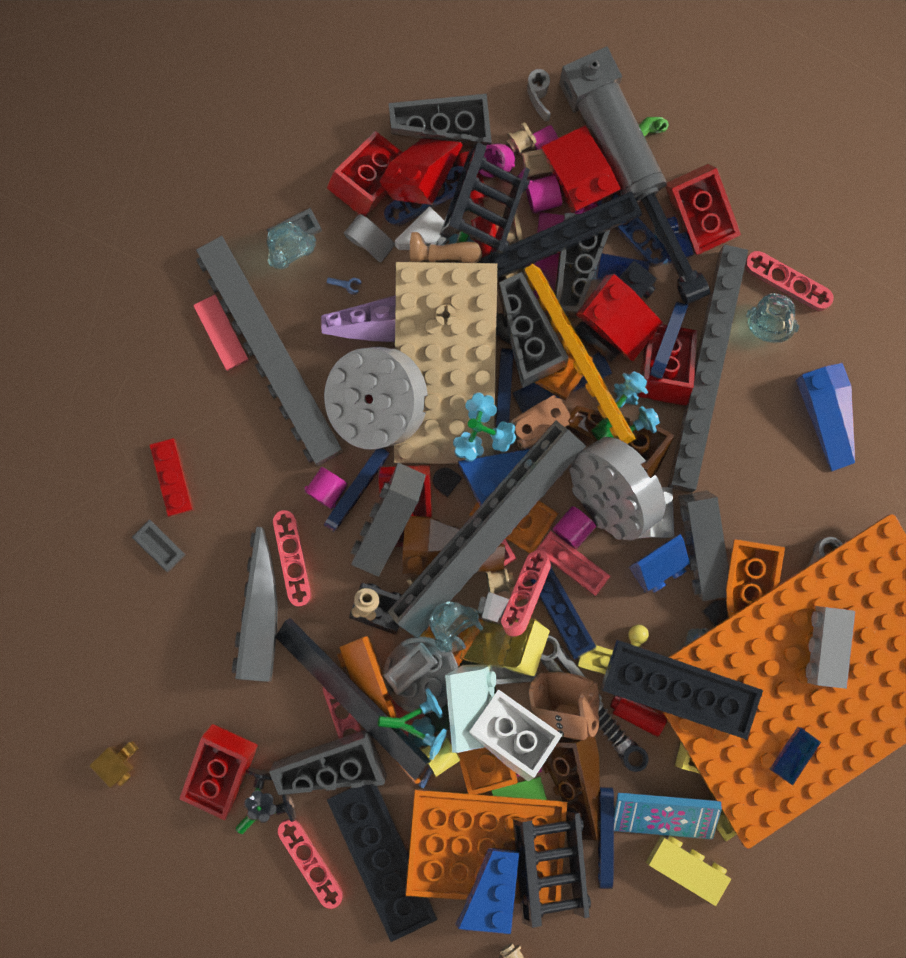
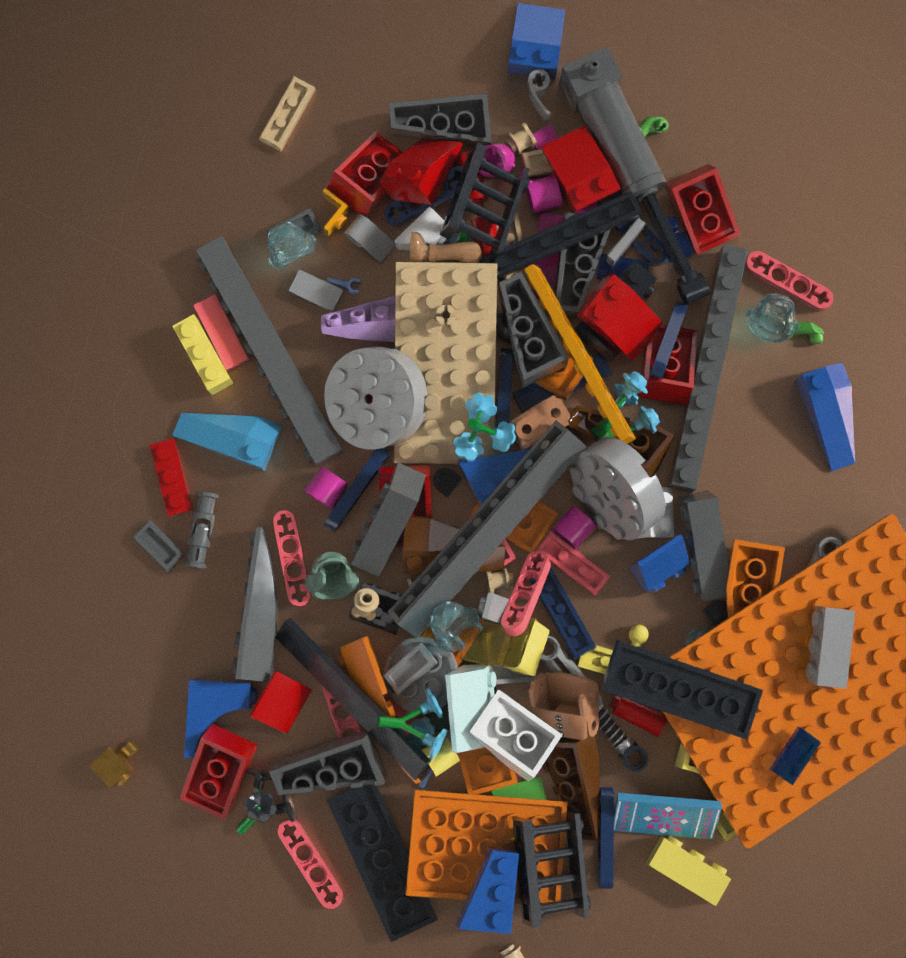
(199, 540): none -> dark grey piece
(202, 354): none -> light yellow brick
(211, 701): none -> blue arch
(234, 436): none -> dark azure wedge
(280, 702): none -> red piece
(287, 113): none -> tan tile
(316, 291): none -> light grey tile
(331, 577): none -> sand green helmet
(339, 217): none -> light orange bracket
(536, 40): none -> blue slope
(625, 242): none -> light grey tile
(812, 330): none -> bright green arm

